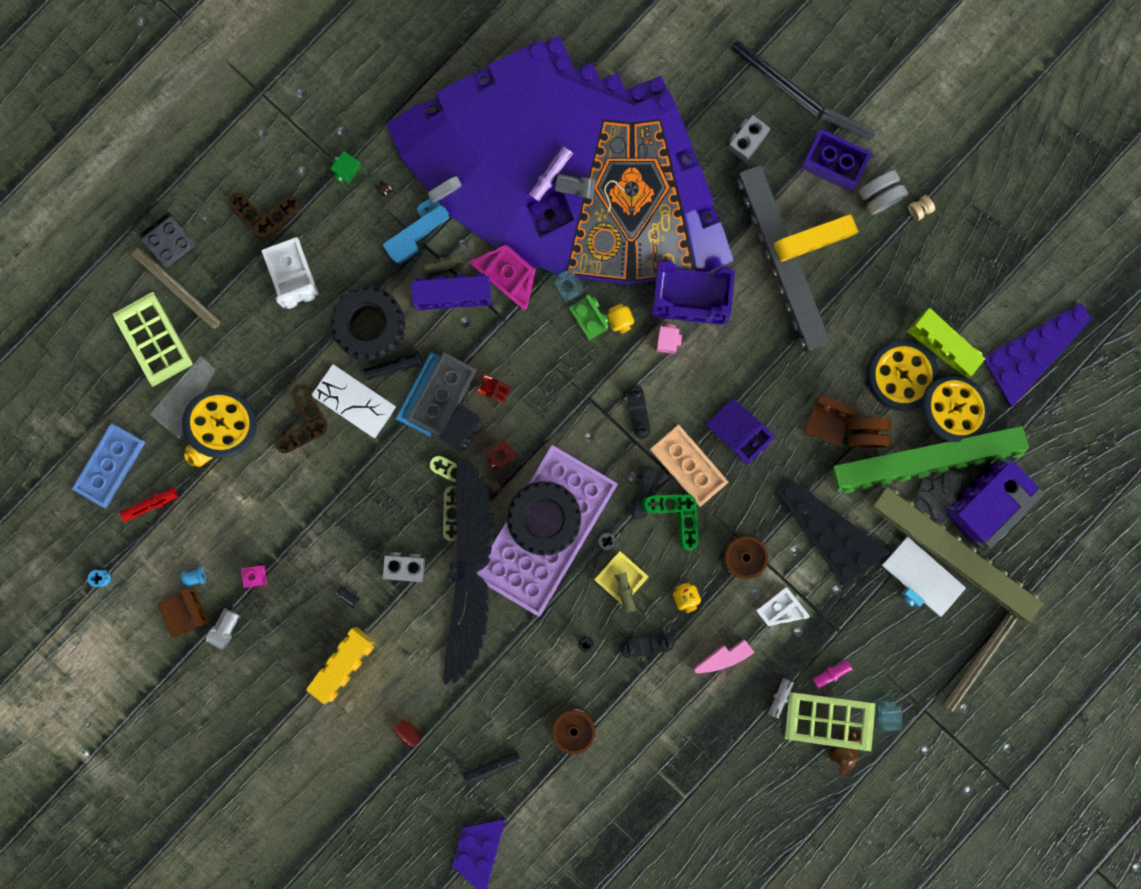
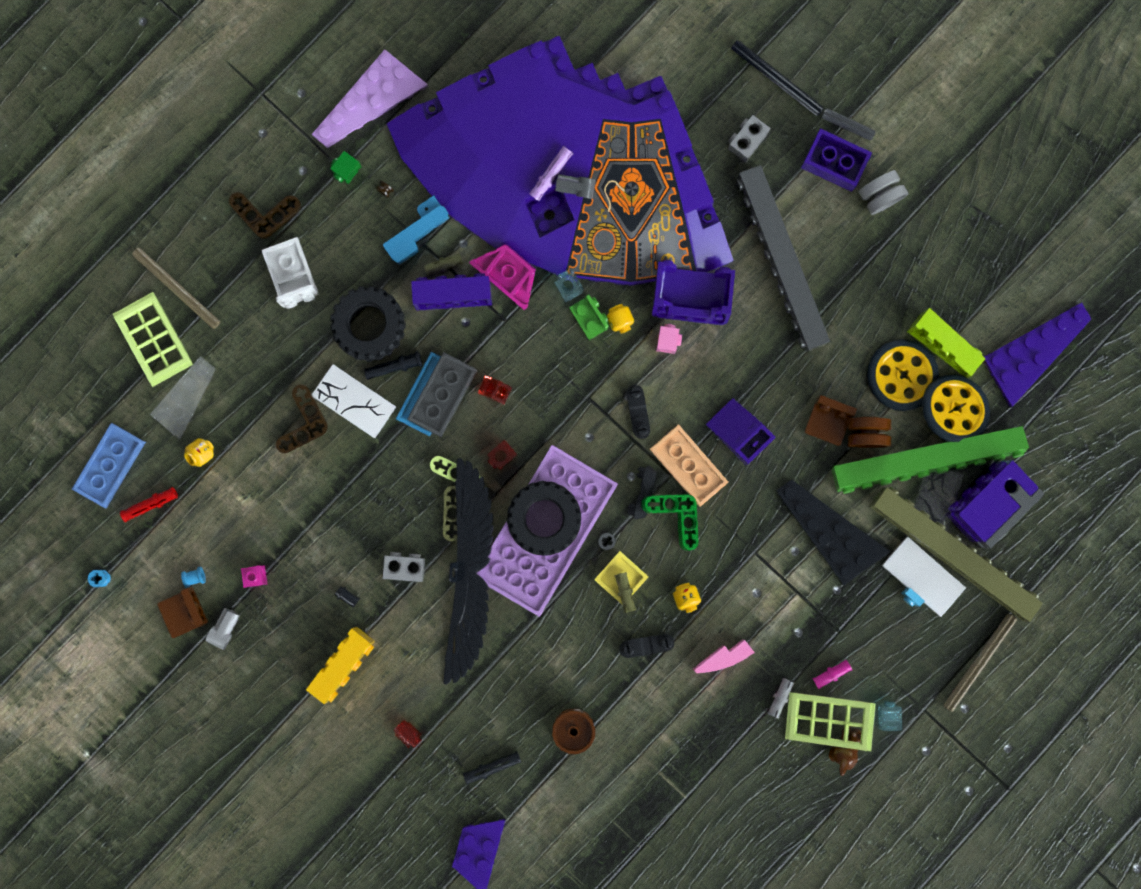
(167, 239): black bracket -> none
(217, 448): wedge -> none
(375, 93): none -> lavender wing
(444, 189): light grey beam -> none
(461, 428): black brick -> none
(588, 648): black pin -> none
(734, 560): reddish brown wheel -> none
(782, 609): white wing -> none
(815, 238): yellow beam -> none
(922, 207): tan wheel -> none

